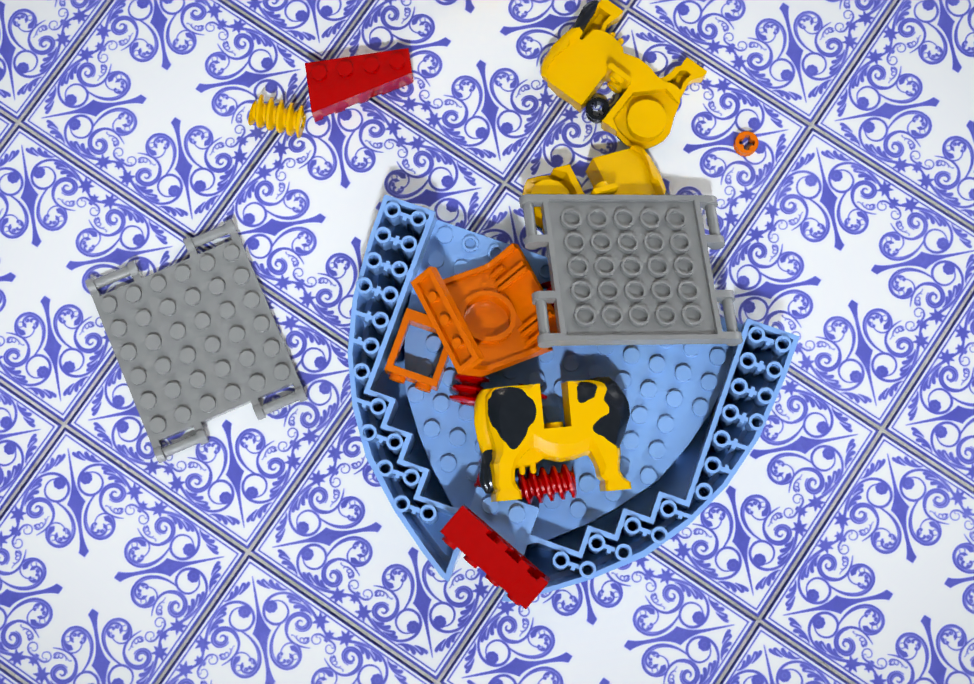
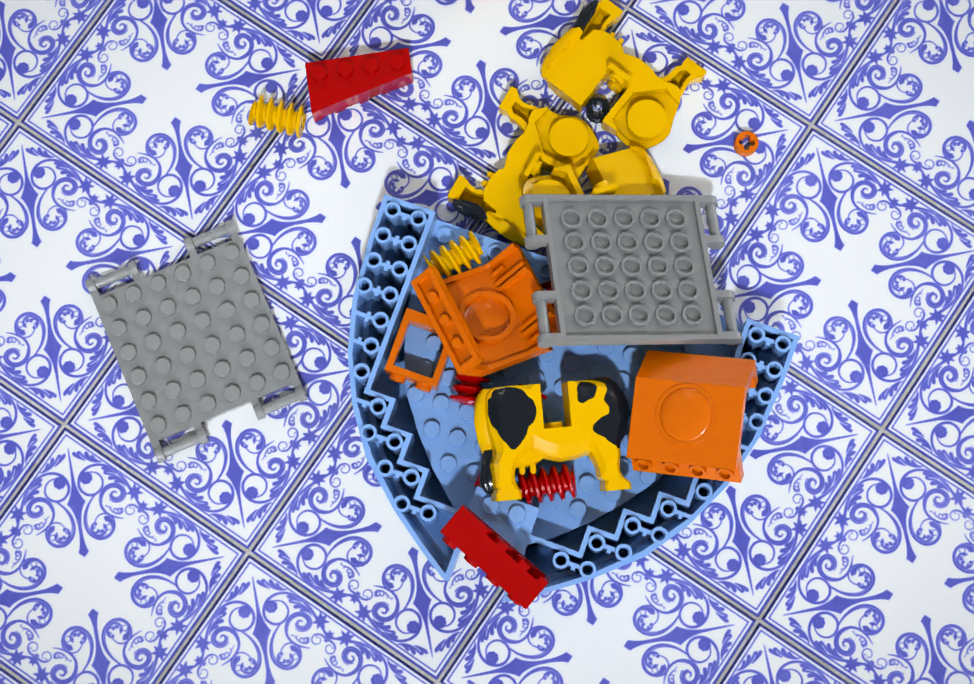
(456, 255): none -> yellow piece
(546, 143): none -> yellow animal
(690, 415): none -> orange panel

